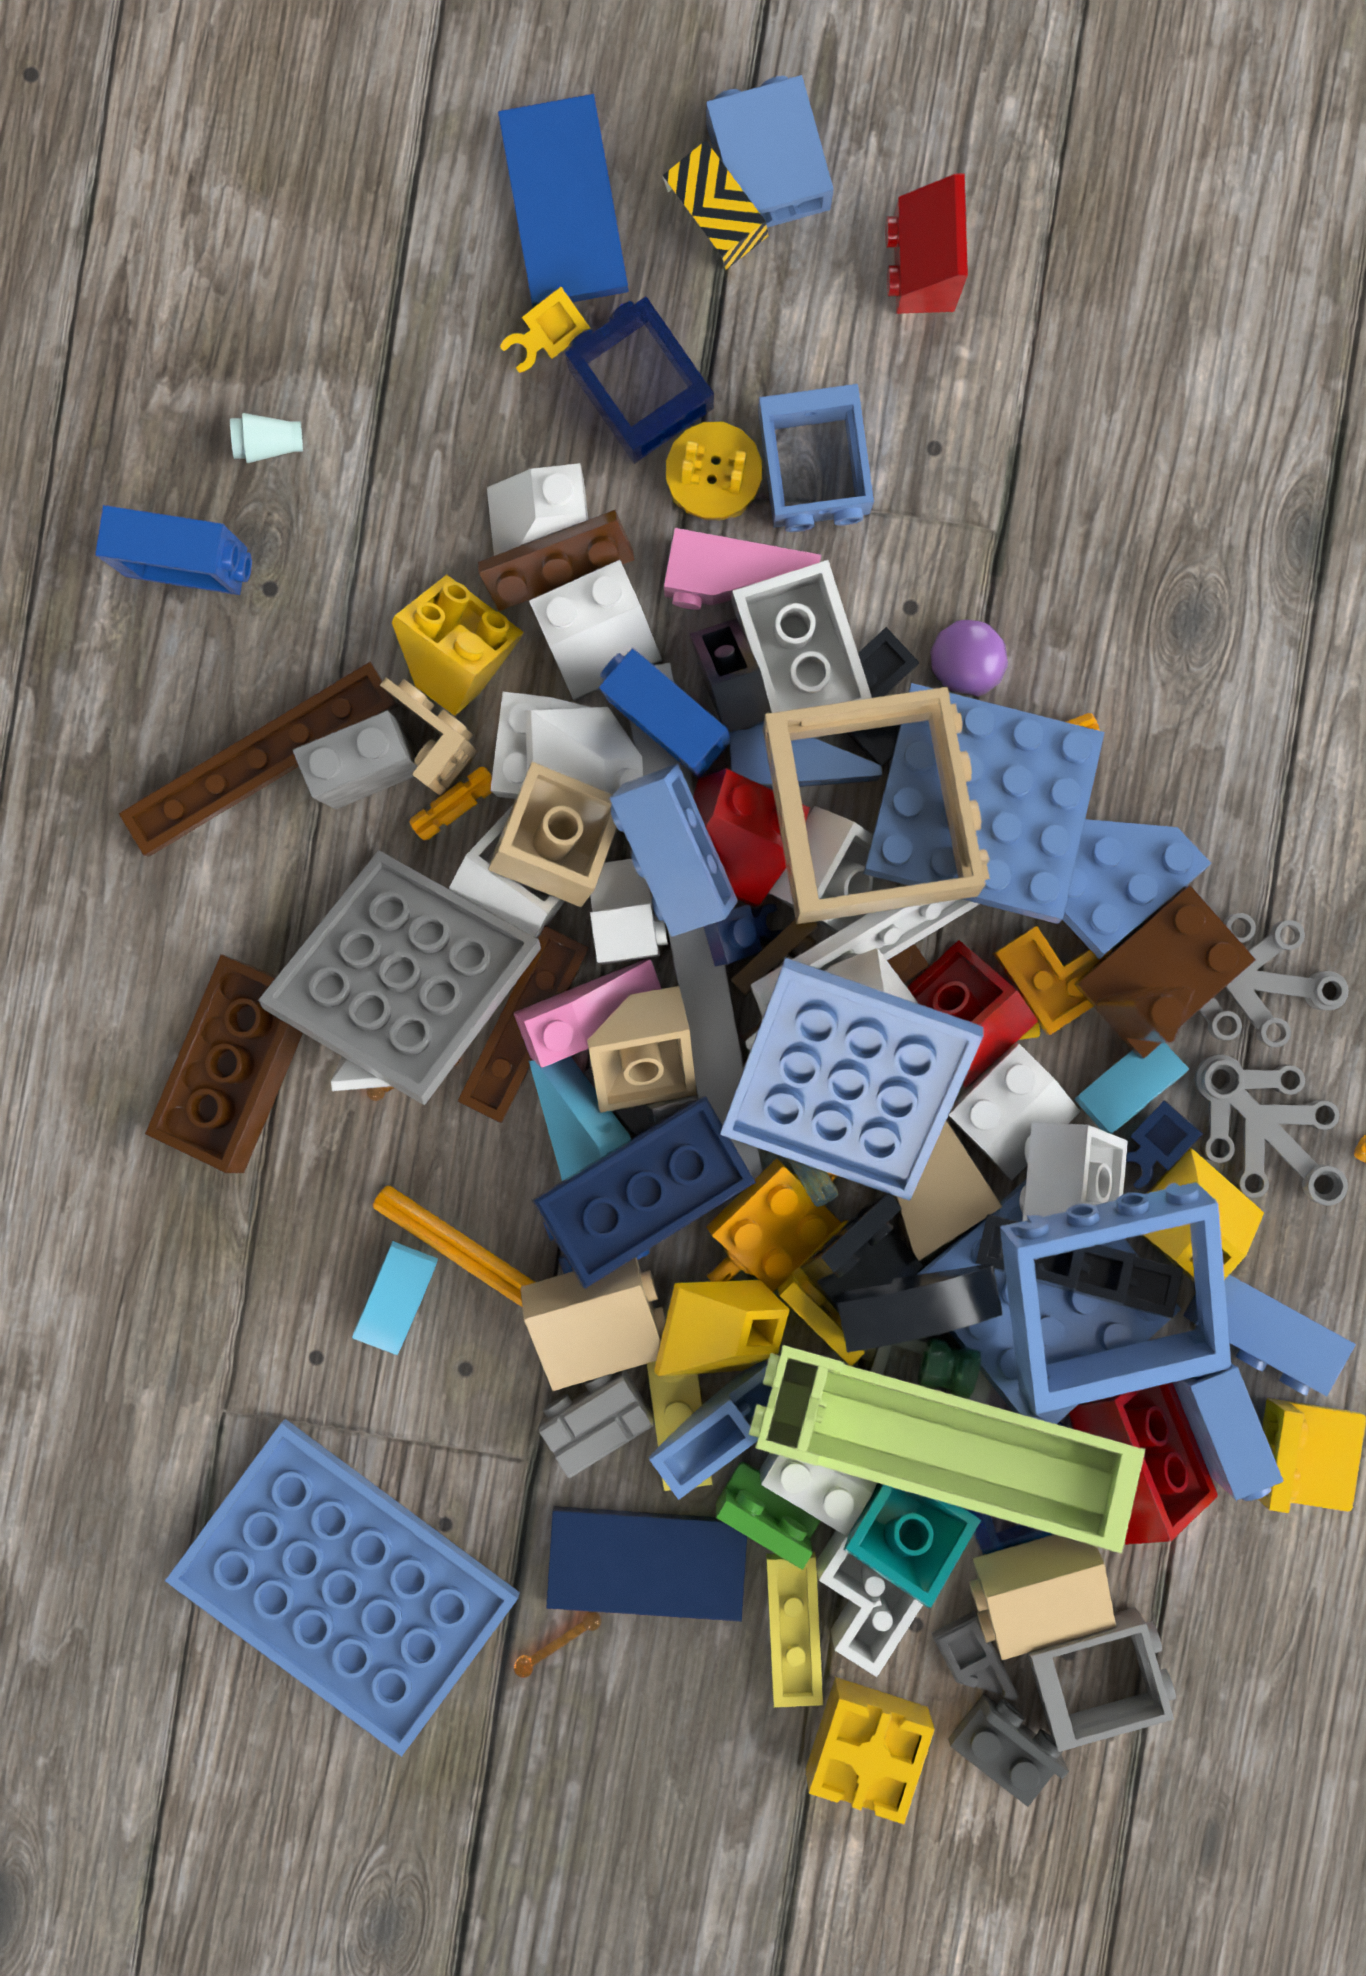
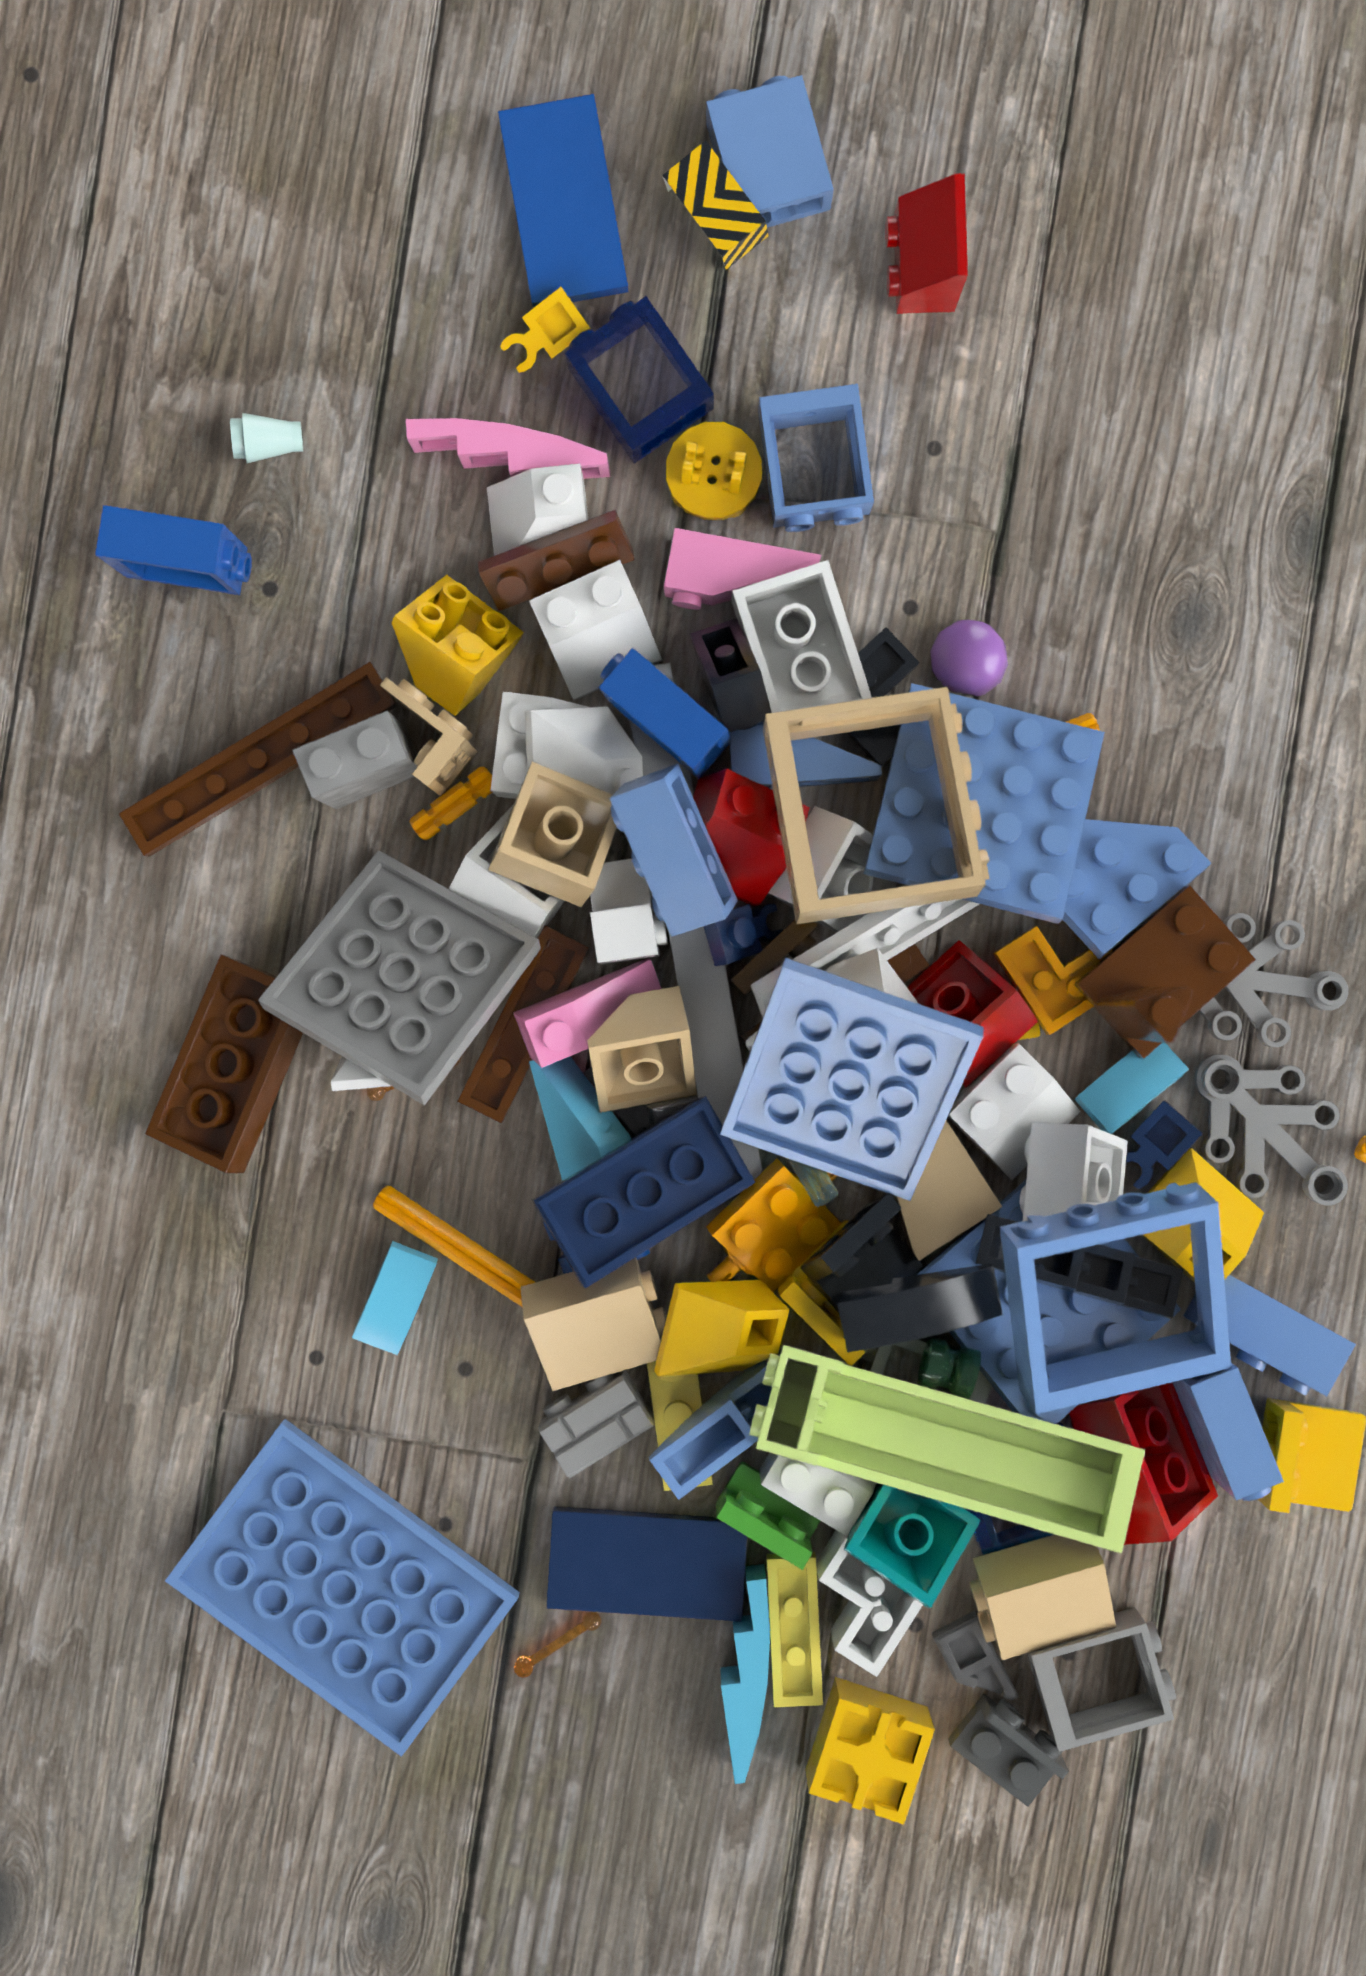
(503, 444): none -> bright pink slope
(746, 1684): none -> medium azure slope

